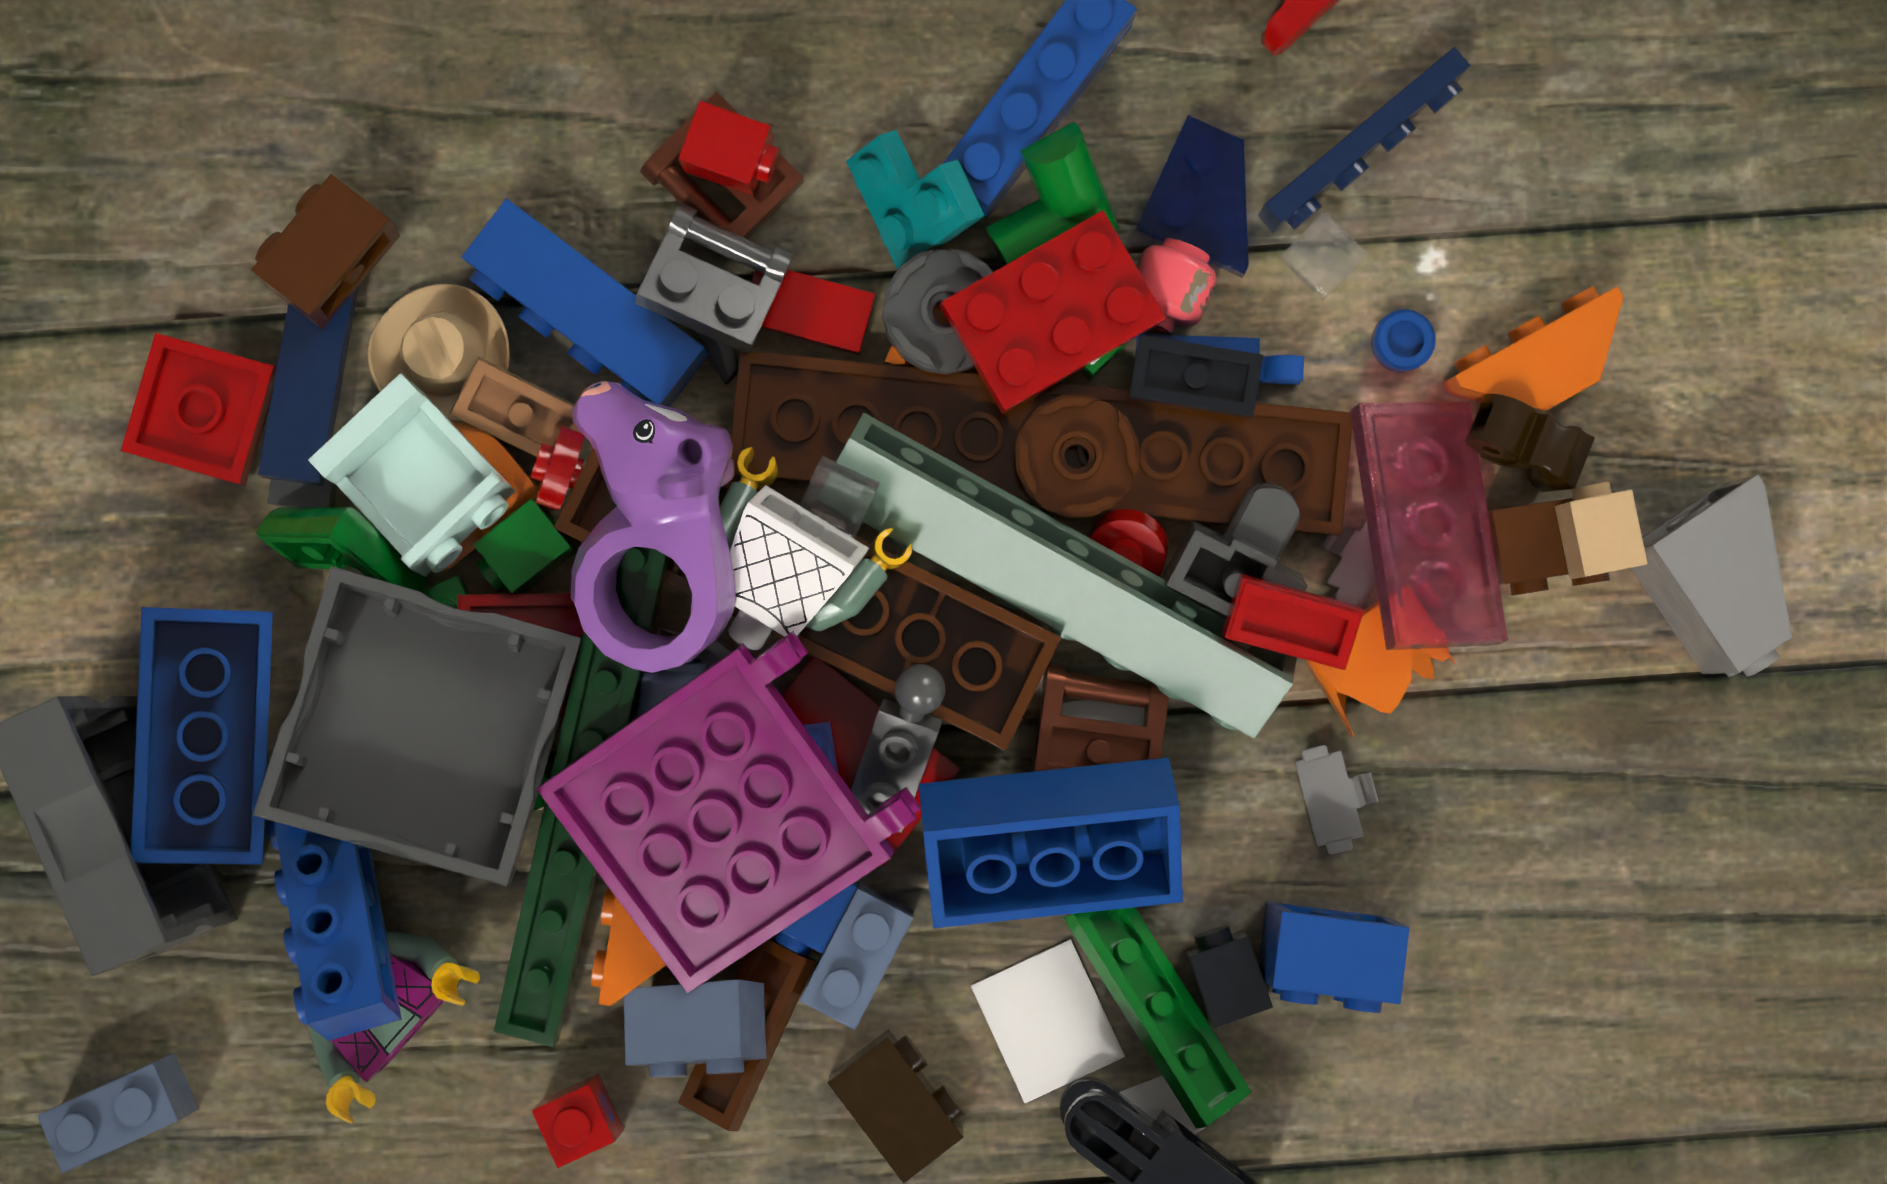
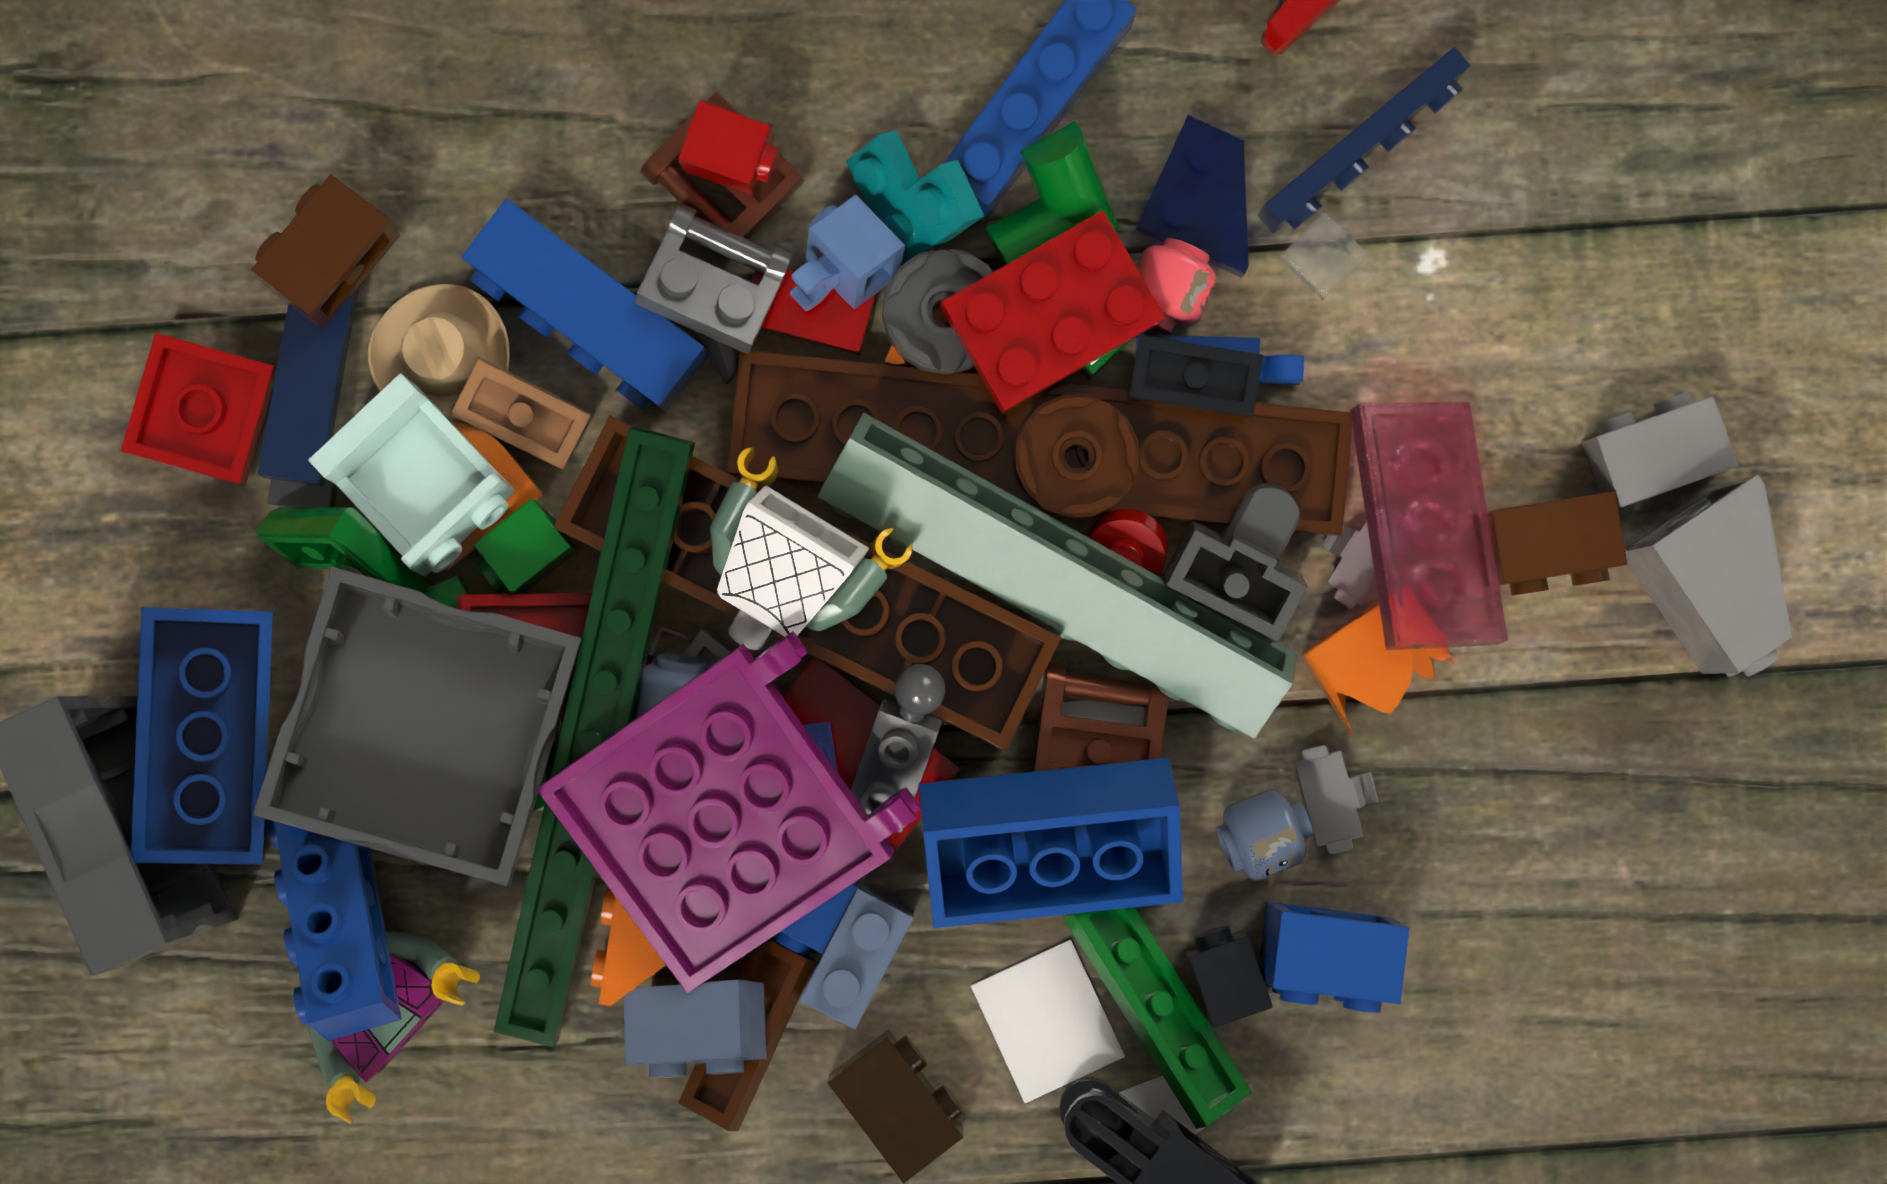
(118, 1113): sand blue brick -> none
(558, 467): red wheel -> none
(577, 1120): red brick -> none
(666, 489): medium lavender animal -> none
(839, 496): clear tile -> none
(848, 253): none -> medium blue brick
(1264, 834): none -> sand blue head
(1292, 622): red tile -> none
(1403, 340): blue tile -> none
(1519, 437): dark brown leg -> none
(1545, 360): orange slope -> none
(1600, 531): tan brick -> none
(1659, 452): none -> light grey brick

